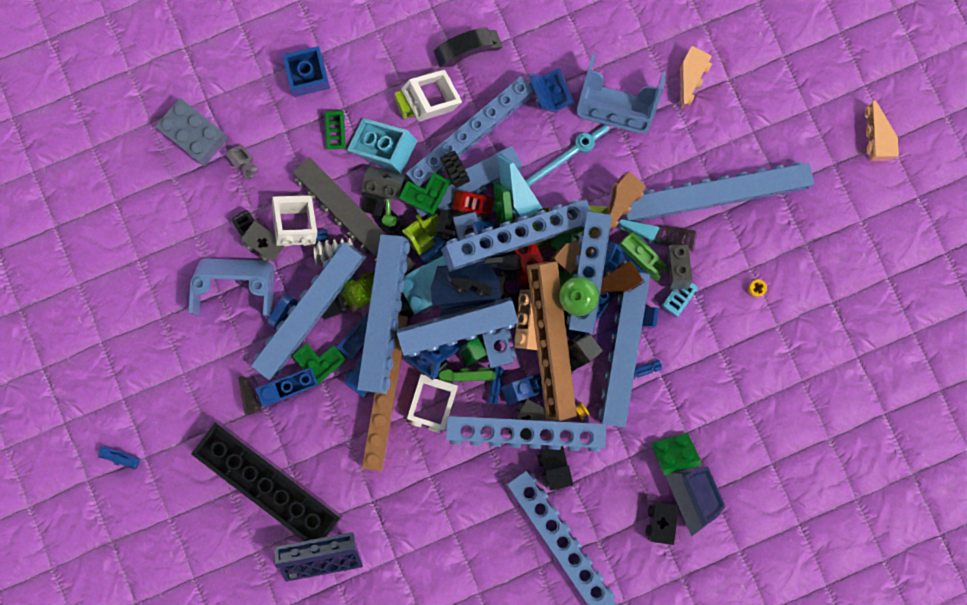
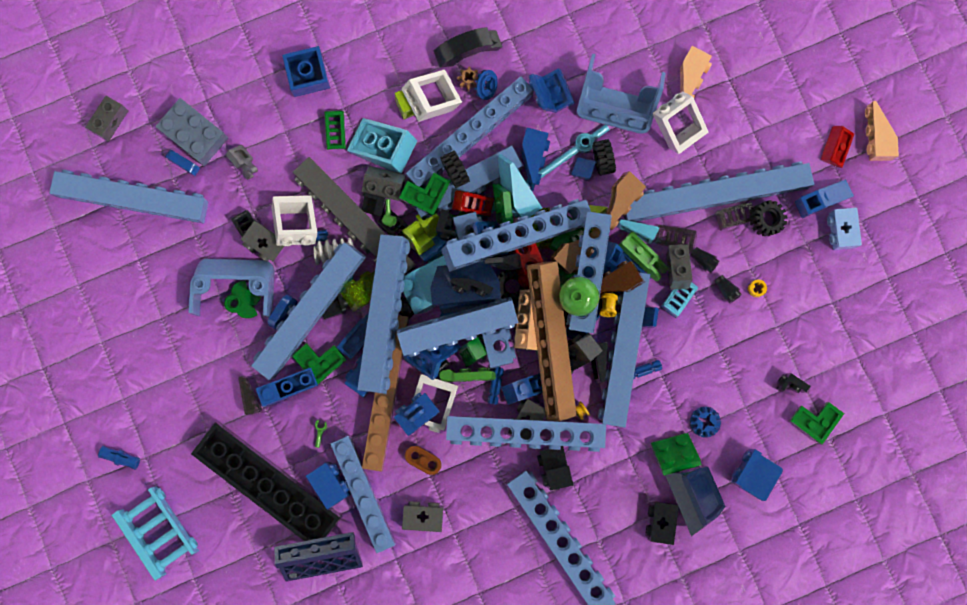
(107, 118): none -> dark grey brick
(129, 197): none -> medium blue brick
(136, 534): none -> medium azure fence
(182, 162): none -> blue beam
(244, 299): none -> green plate
(319, 433): none -> bright green hand
(329, 484): none -> blue brick
(363, 494): none -> medium blue brick
(413, 522): none -> dark grey brick
(416, 414): none -> blue brick
(423, 460): none -> dark orange plate
(468, 73): none -> medium nougat gear
(491, 84): none -> blue gear
(532, 151): none -> blue slope
(583, 168): none -> blue slope
(599, 364): none -> black slope
(604, 157): none -> black tyre
(608, 305): none -> yellow bush
(691, 133): none -> white window
(697, 425): none -> blue gear
(705, 260): none -> black cone
(722, 220): none -> clear smoke slope
(727, 289): none -> black cone
(756, 474): none -> blue bracket
(777, 214): none -> black tyre
(796, 384): none -> black bracket
(817, 426): none -> green plate
(823, 198): none -> blue slope
(837, 146): none -> red slope
(848, 220): none -> light blue brick

